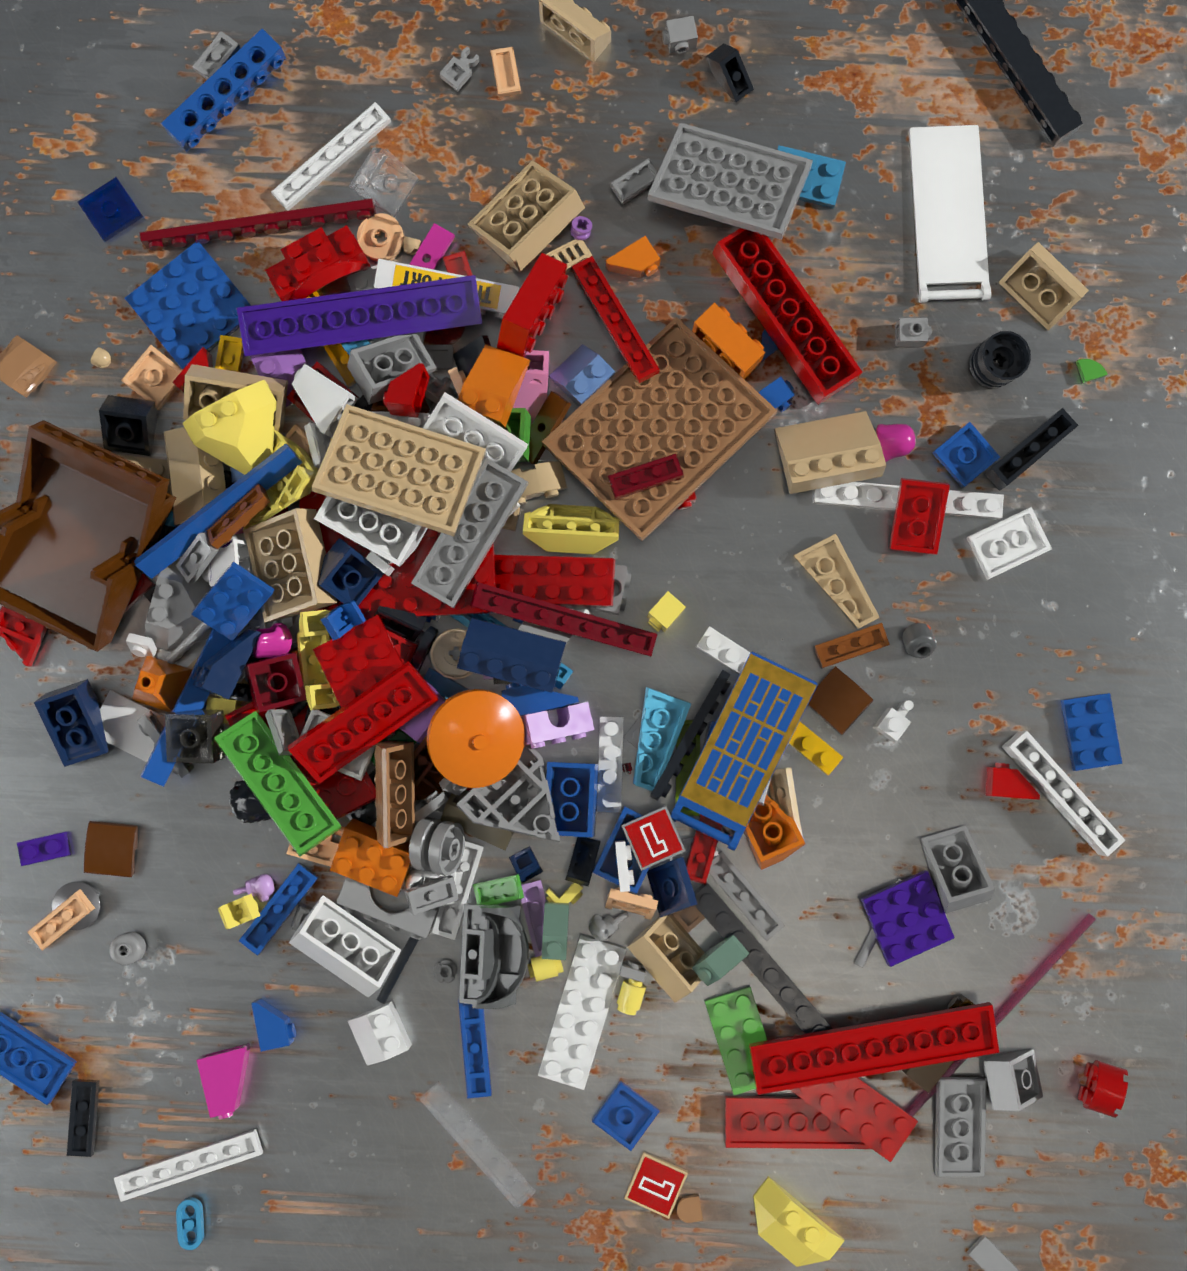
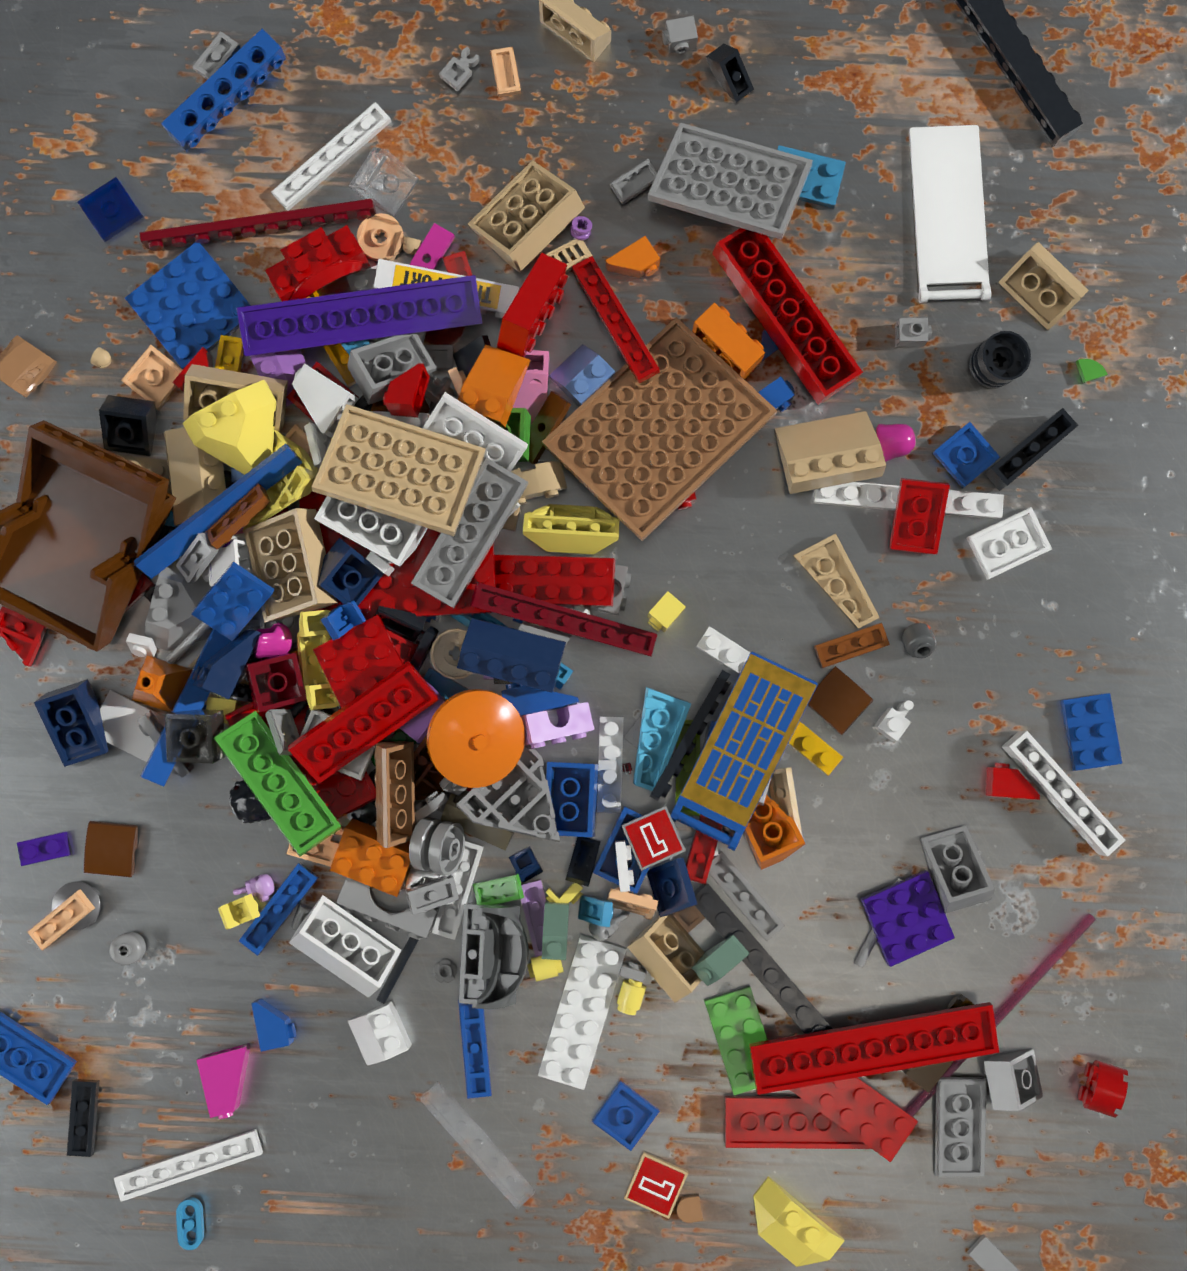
(595, 910): none -> dark azure plate
(645, 476): dark red tile -> none

